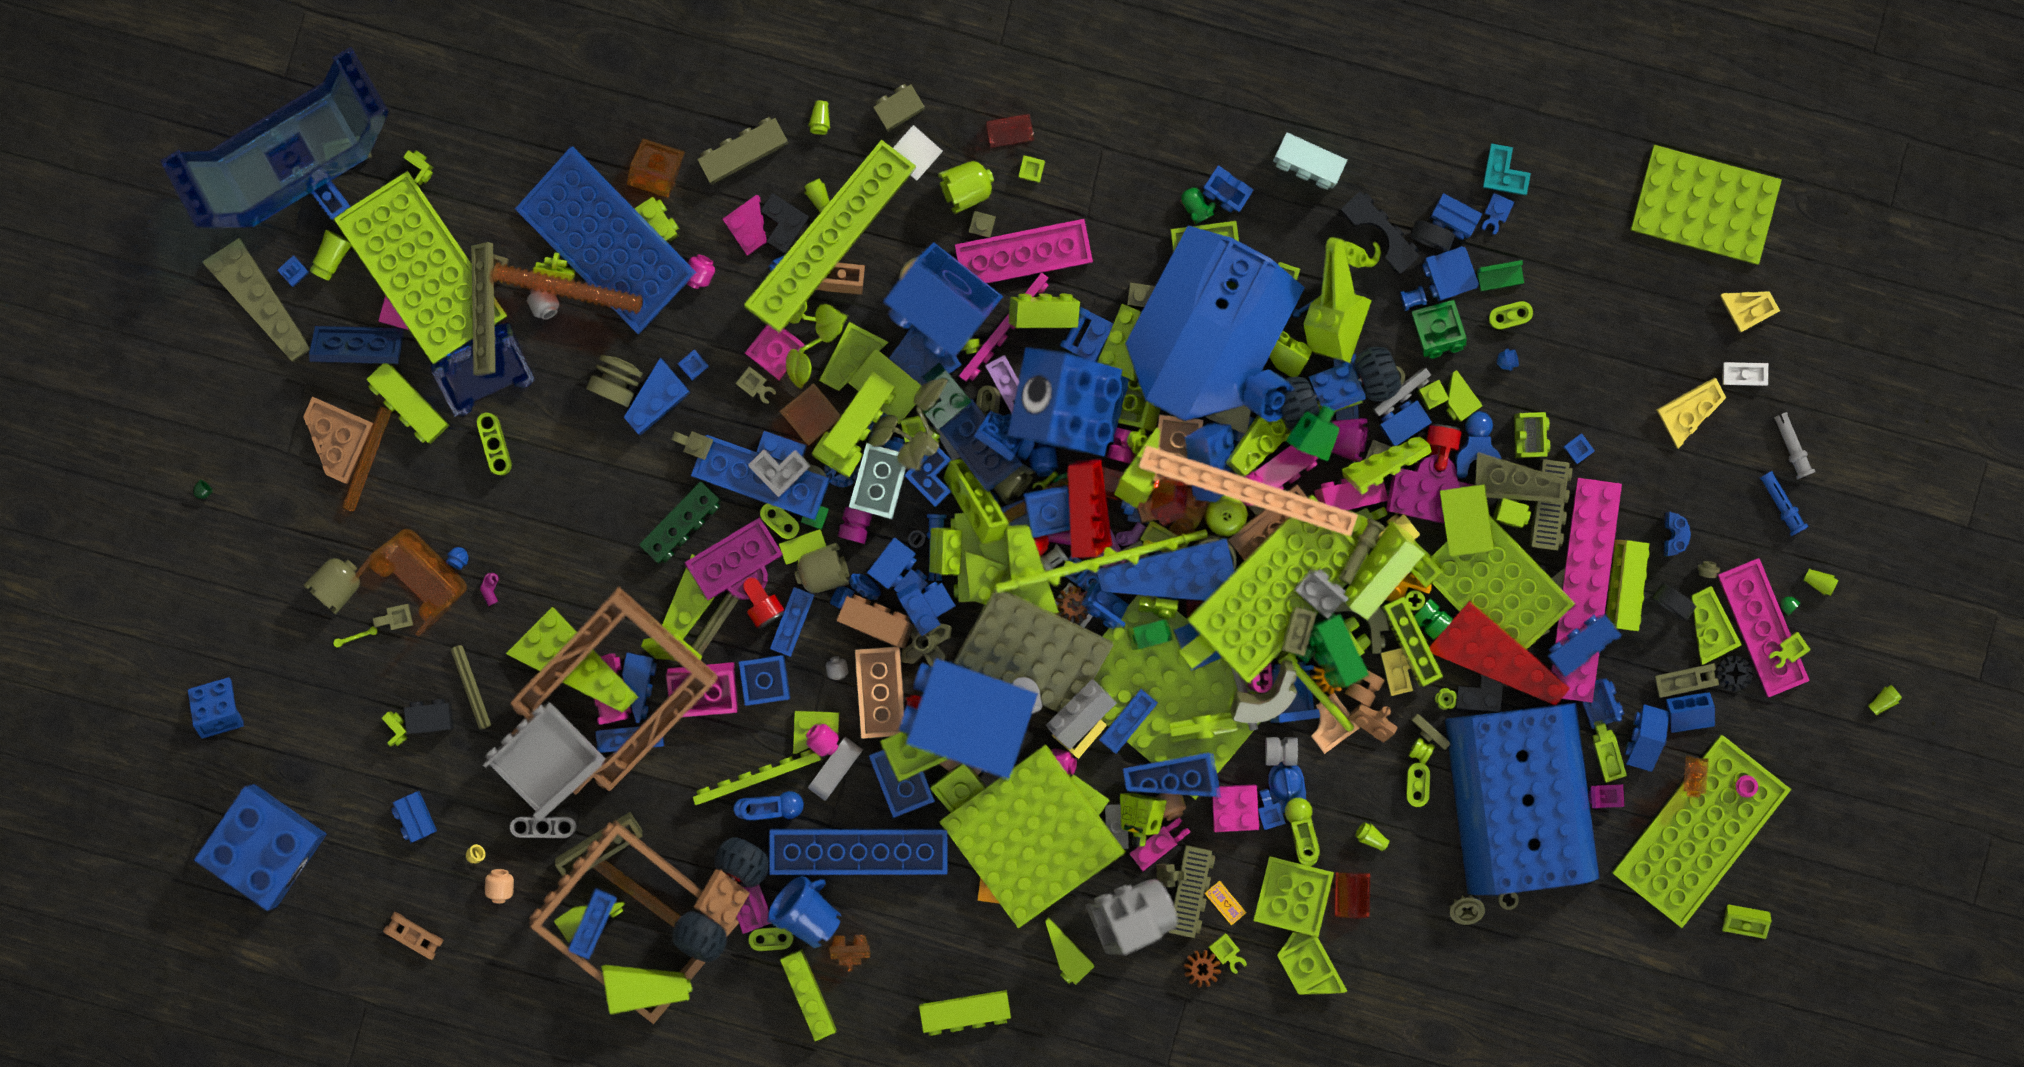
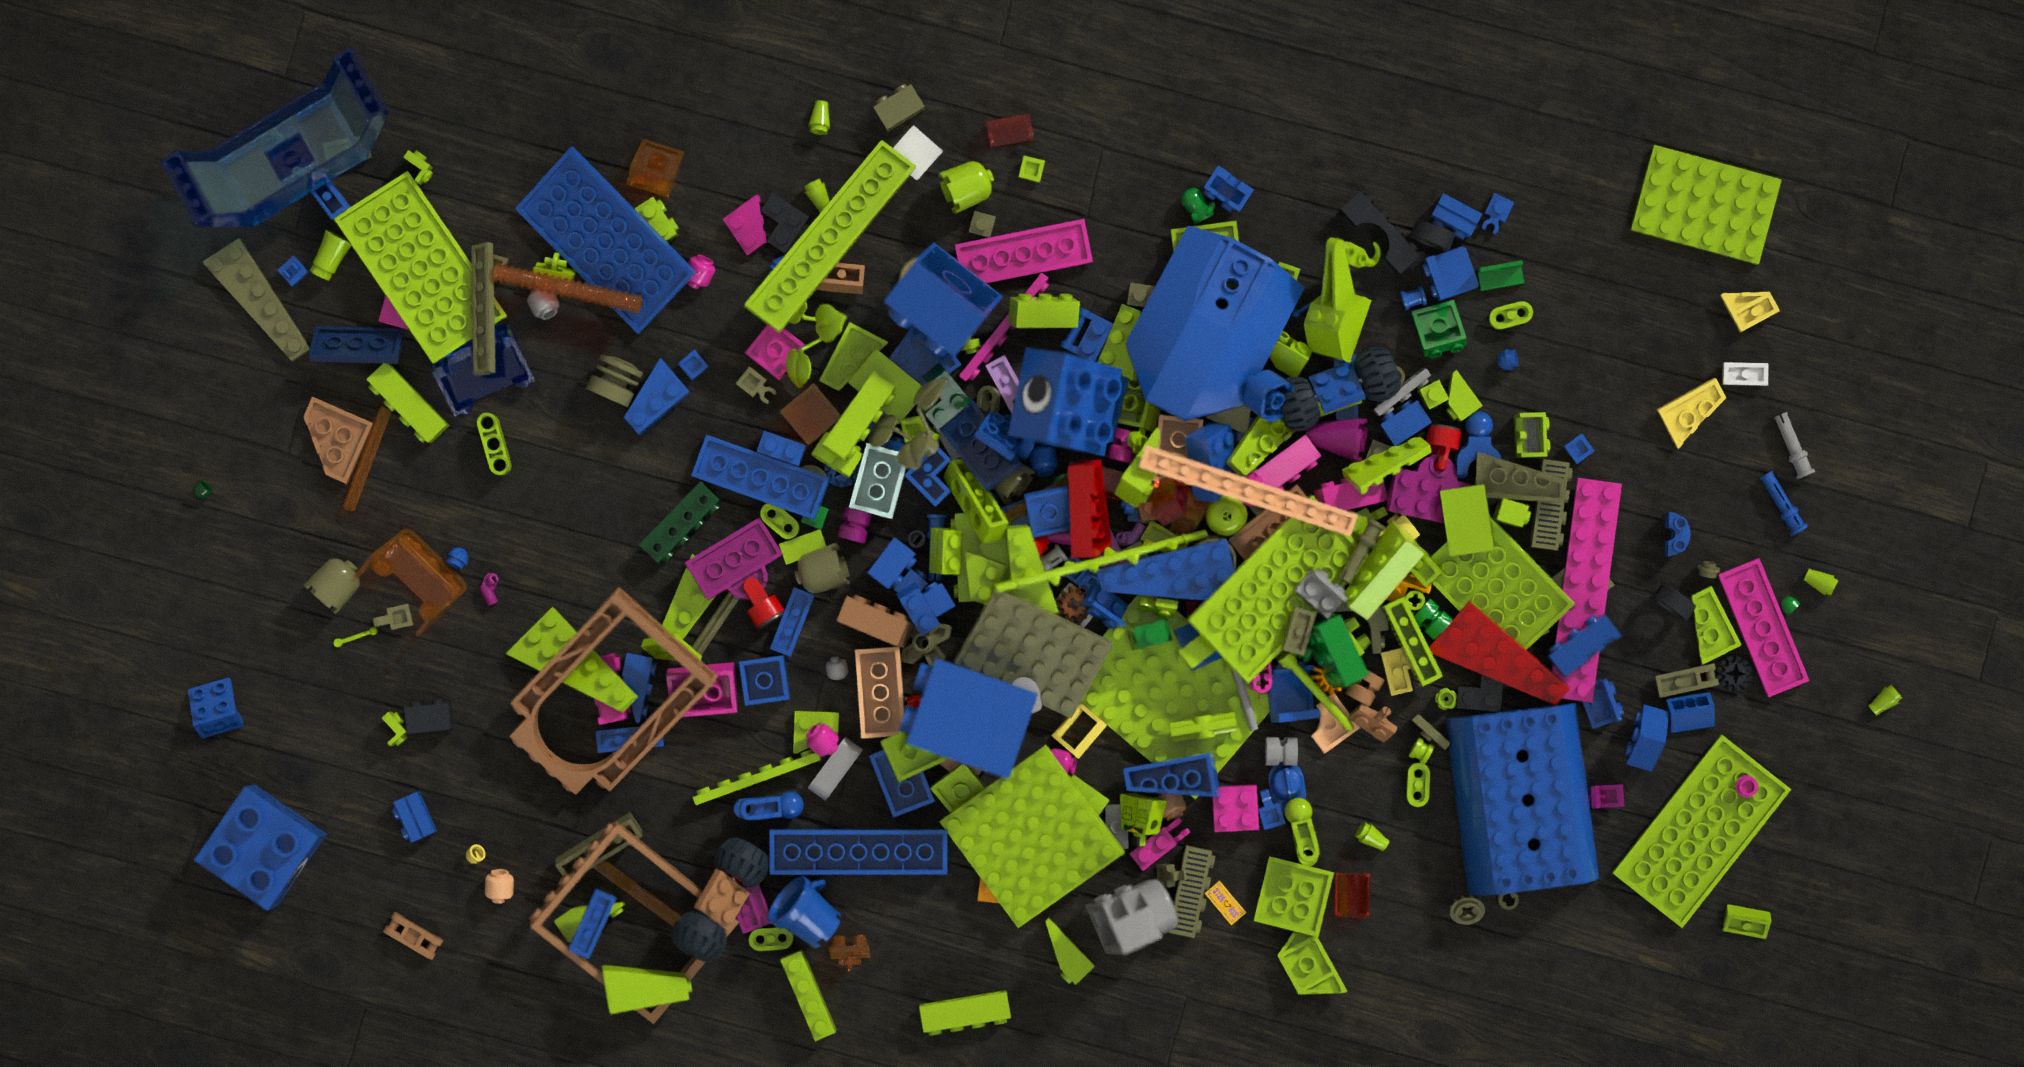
(470, 687): olive axle -> none
(532, 827): light grey beam -> none
(545, 759): light grey panel -> none
(695, 444): olive plate -> none
(743, 150): olive brick -> none
(778, 476): light grey plate -> none
(840, 596): blue tile -> none
(865, 586): blue gear -> none
(1045, 482): lime hand -> none
(1081, 714): light grey brick -> none
(1128, 721): blue tile -> none
(1194, 969): dark orange gear -> none
(1225, 951): lime plate -> none
(1267, 705): arch -> none
(1309, 161): light aqua brick -> none
(1315, 433): green torso -> none
(1498, 174): teal plate -> none
(1608, 753): lime hinge -> none
(1627, 584): lime brick -> none
(1695, 776): clear orange hips -> none
(1792, 648): lime plate -> none

